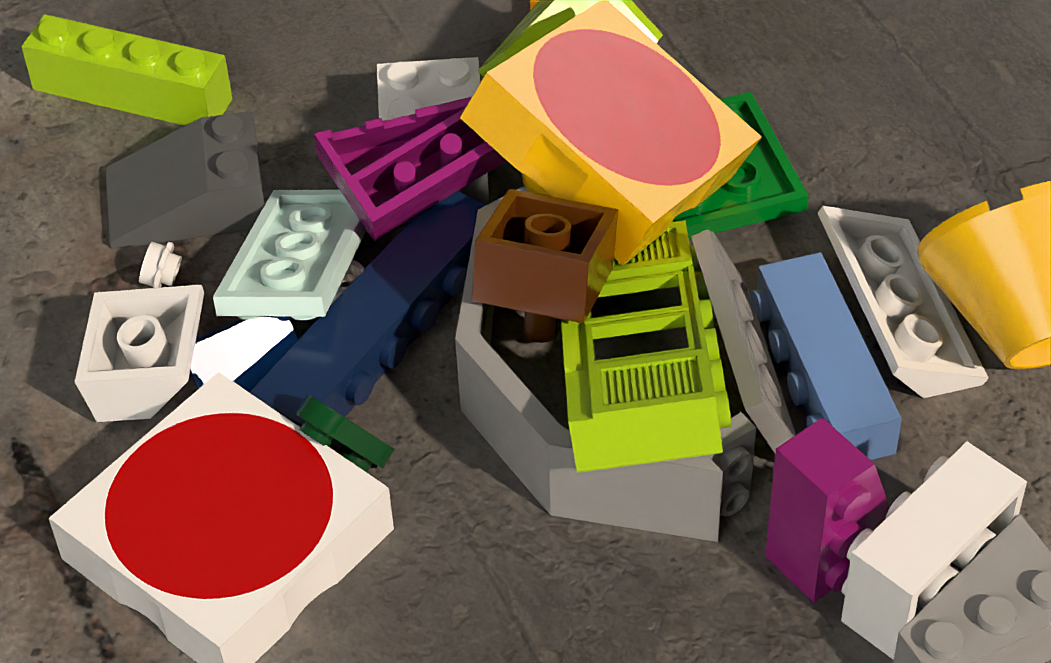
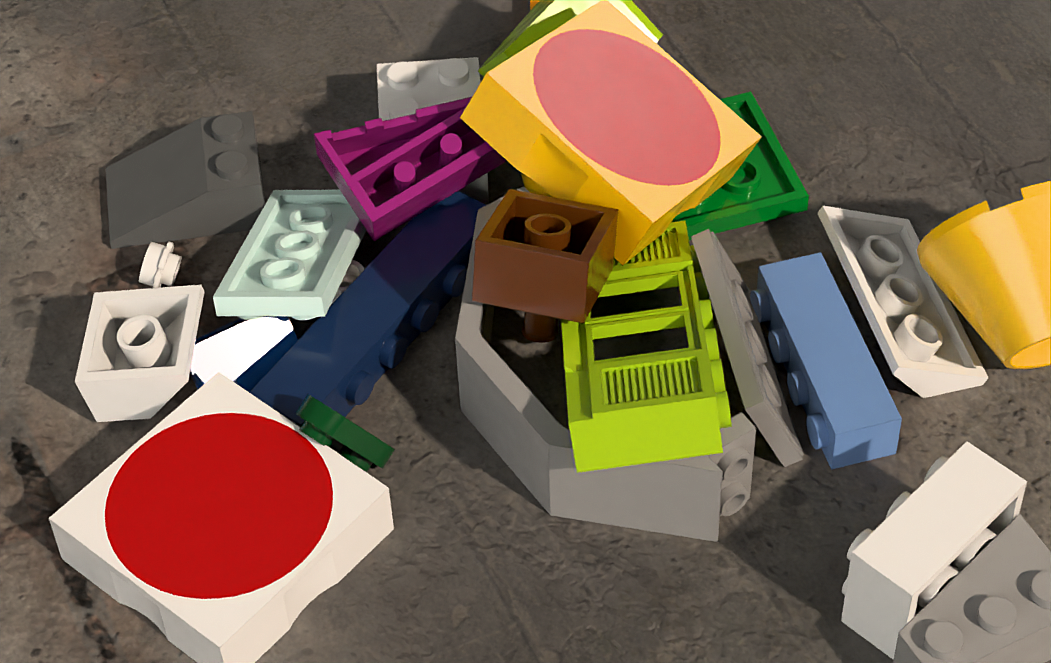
(126, 71): lime brick -> none
(819, 506): magenta wedge -> none

